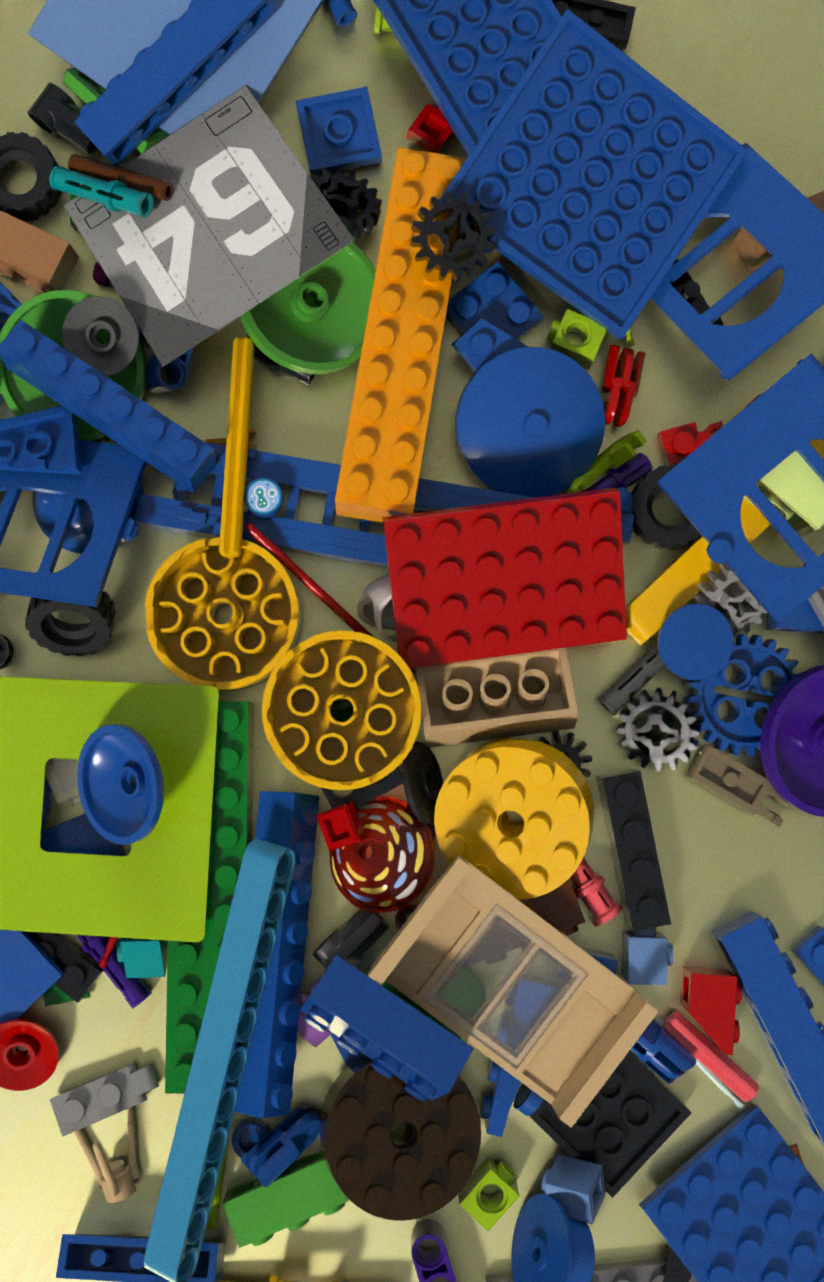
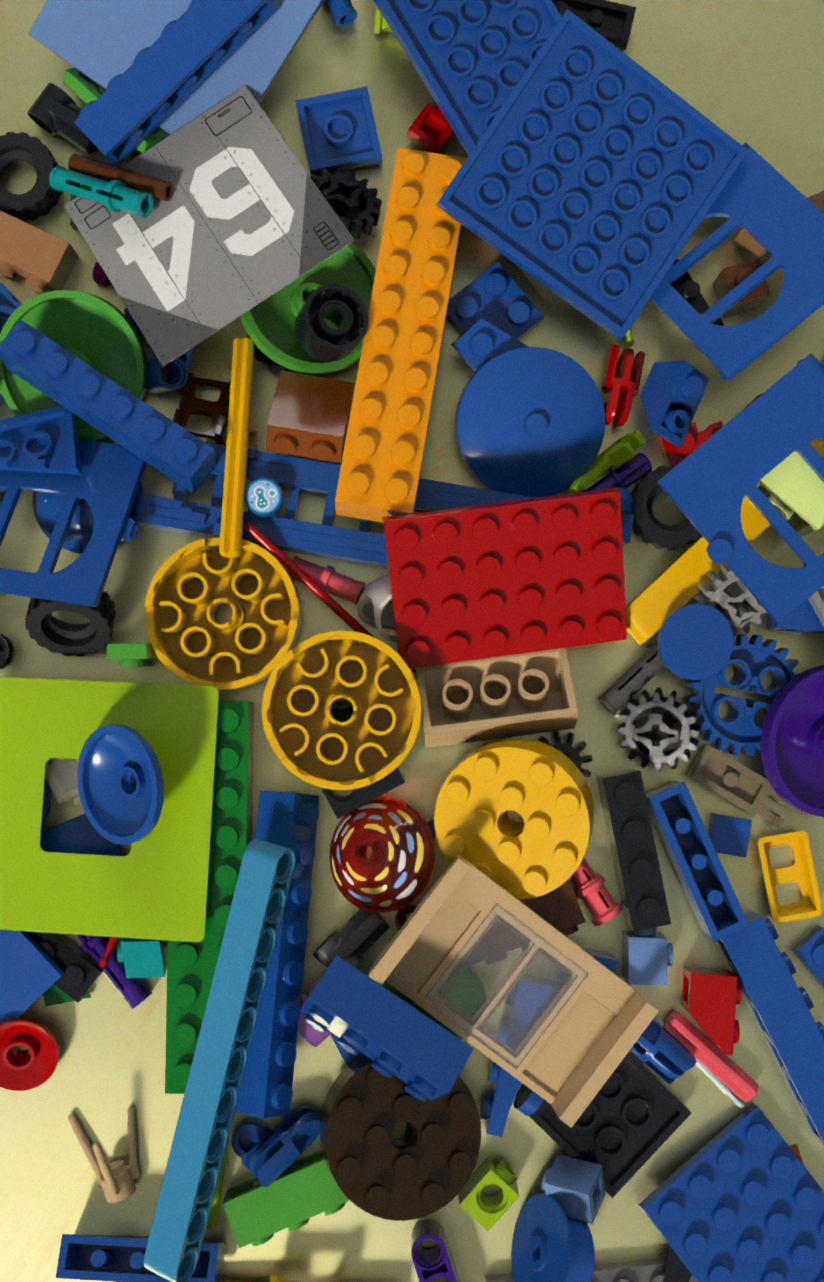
(83, 328): dark grey dish -> none
(102, 1097): light grey hinge -> none
(131, 654): none -> bright green plate
(216, 409): none -> reddish brown piece
(309, 416): none -> dark orange brick
(331, 581): none -> coral pin
(341, 826): red tile -> none
(344, 310): none -> black piece
(422, 781): black wheel -> none
(438, 231): black gear -> none
(589, 330): lime brick -> none
(672, 398): none -> blue slope
(695, 861): none -> blue brick
(729, 834): none -> blue tile
(734, 275): none -> reddish brown brick
(801, 871): none -> yellow piece

